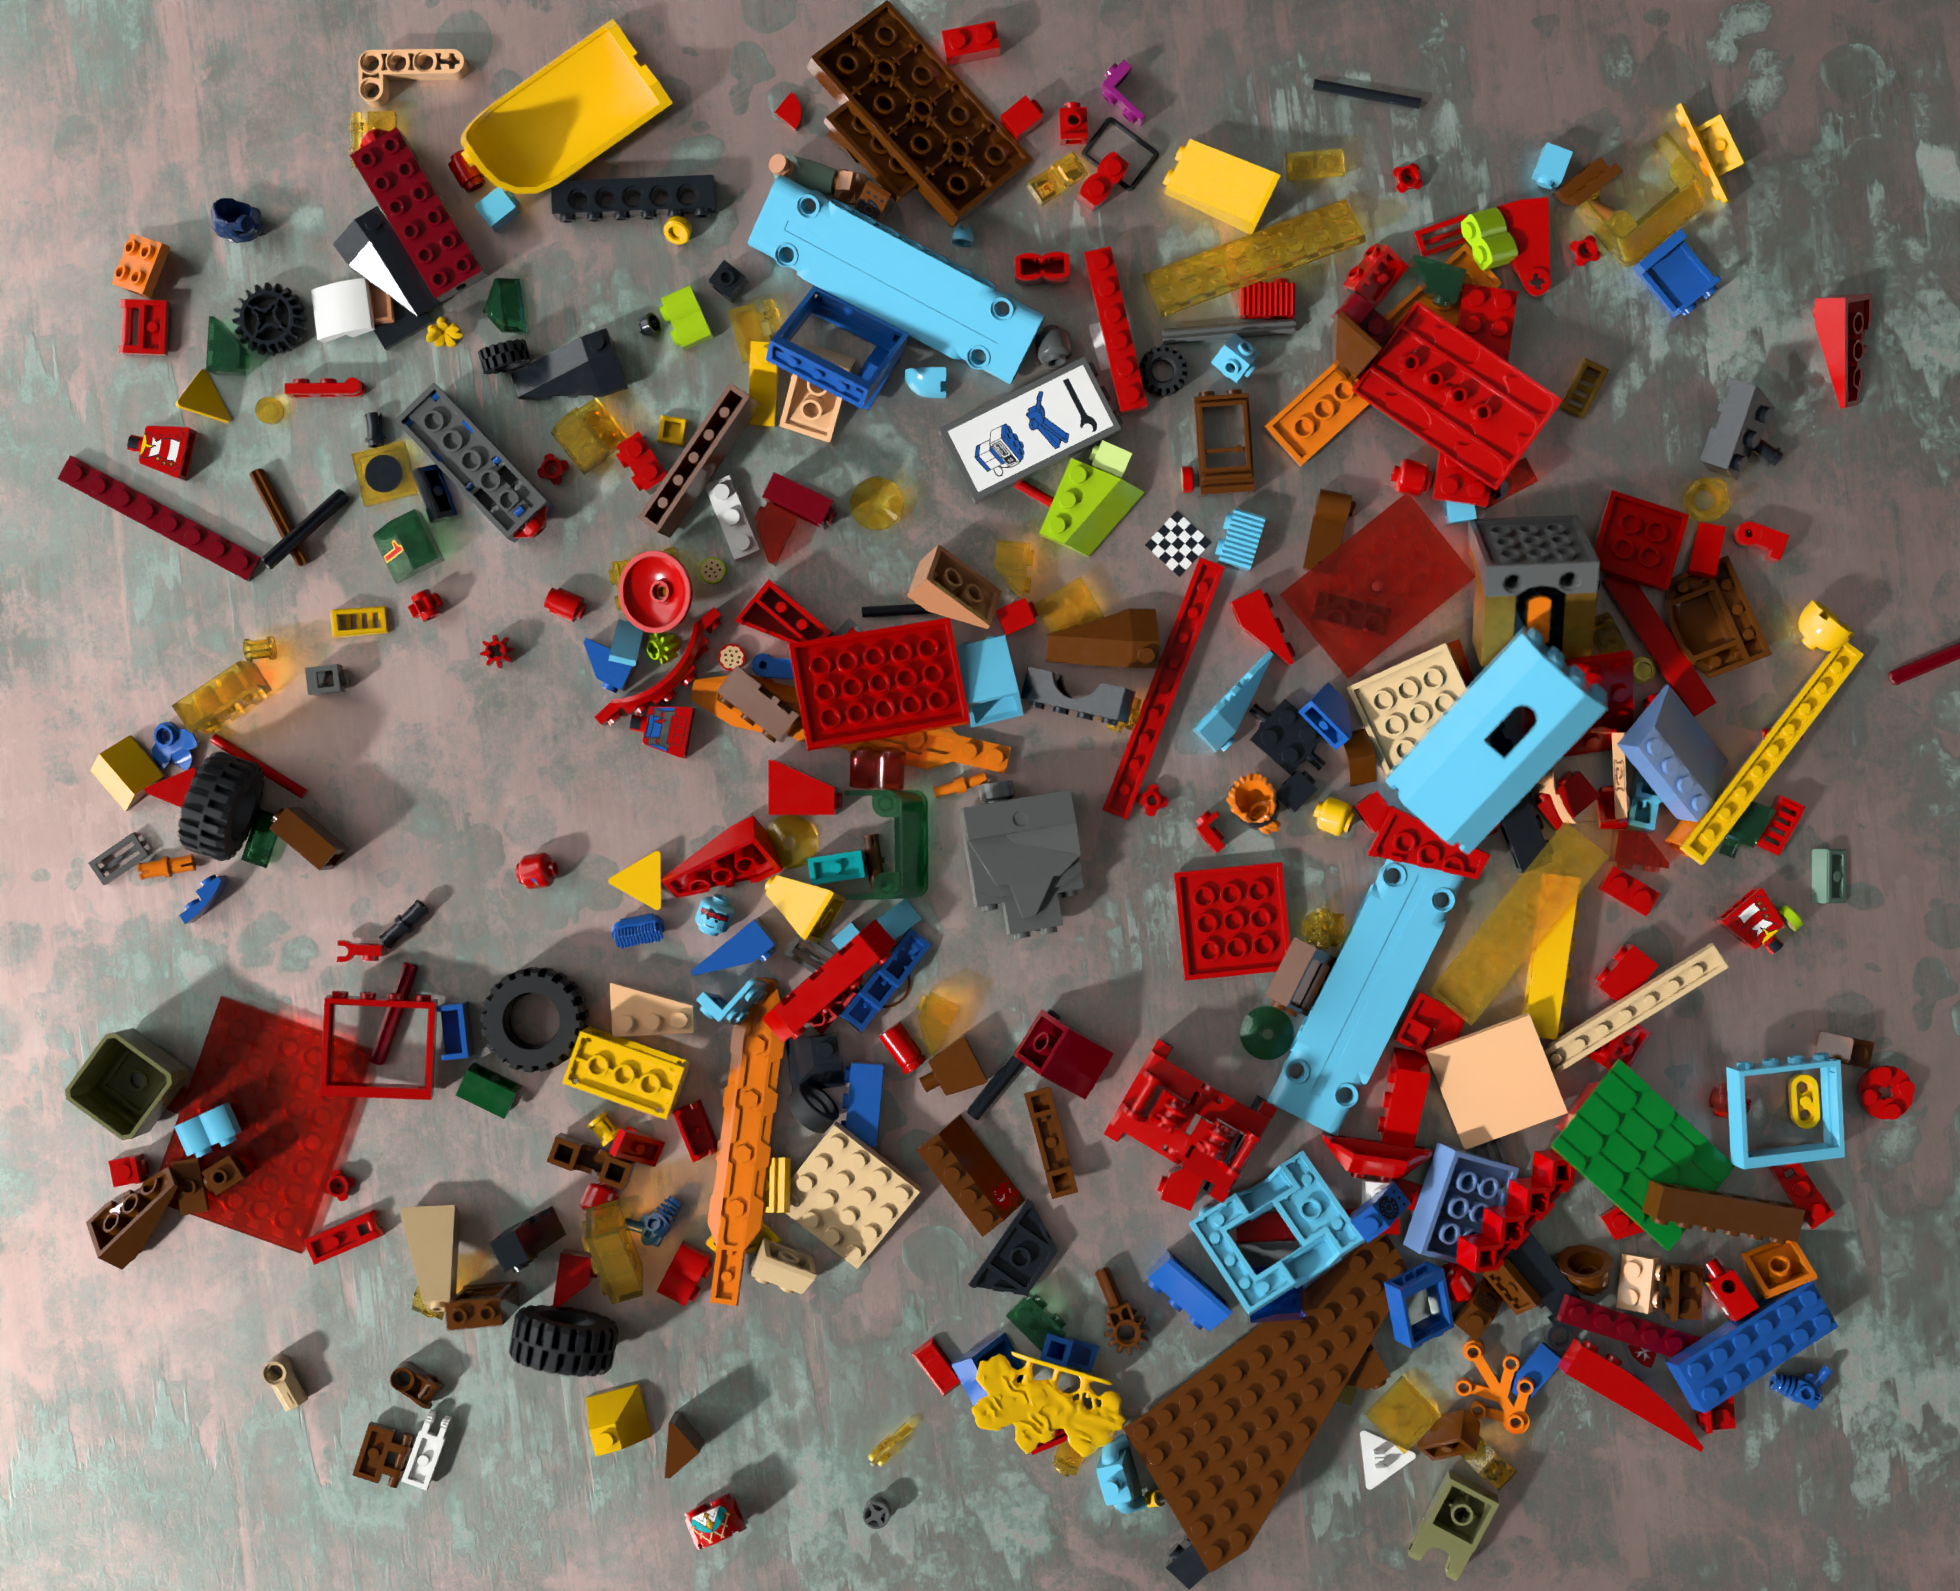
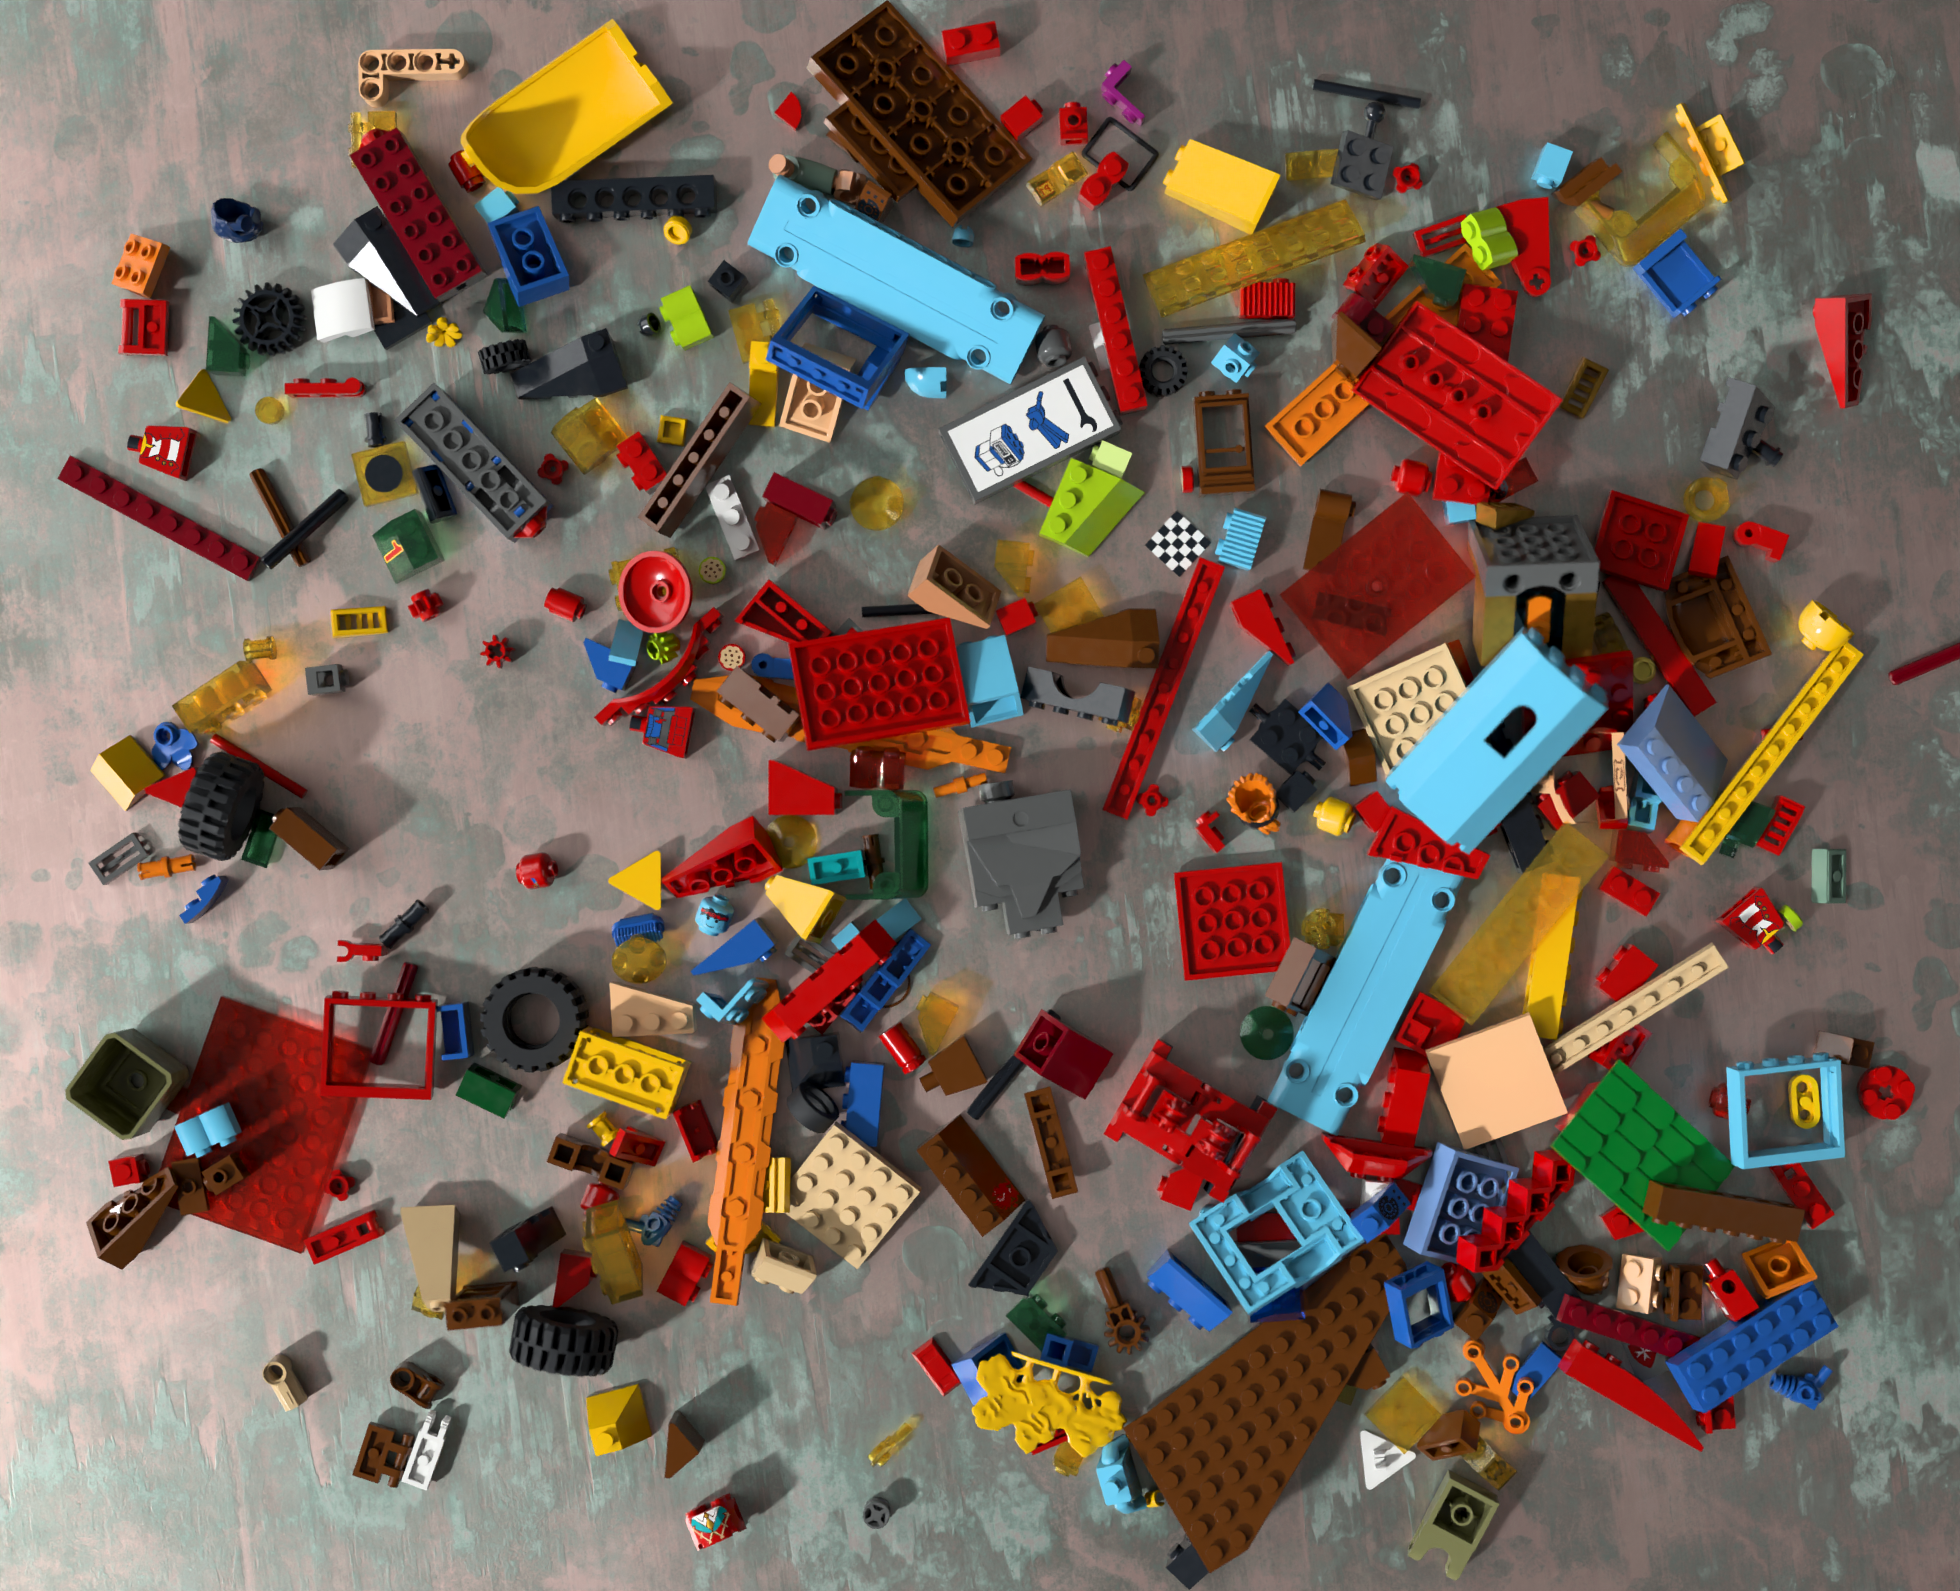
(529, 256): none -> blue slope
(639, 960): none -> clear yellow dish
(1361, 160): none -> black plate
(1501, 514): none -> pearl gold slope

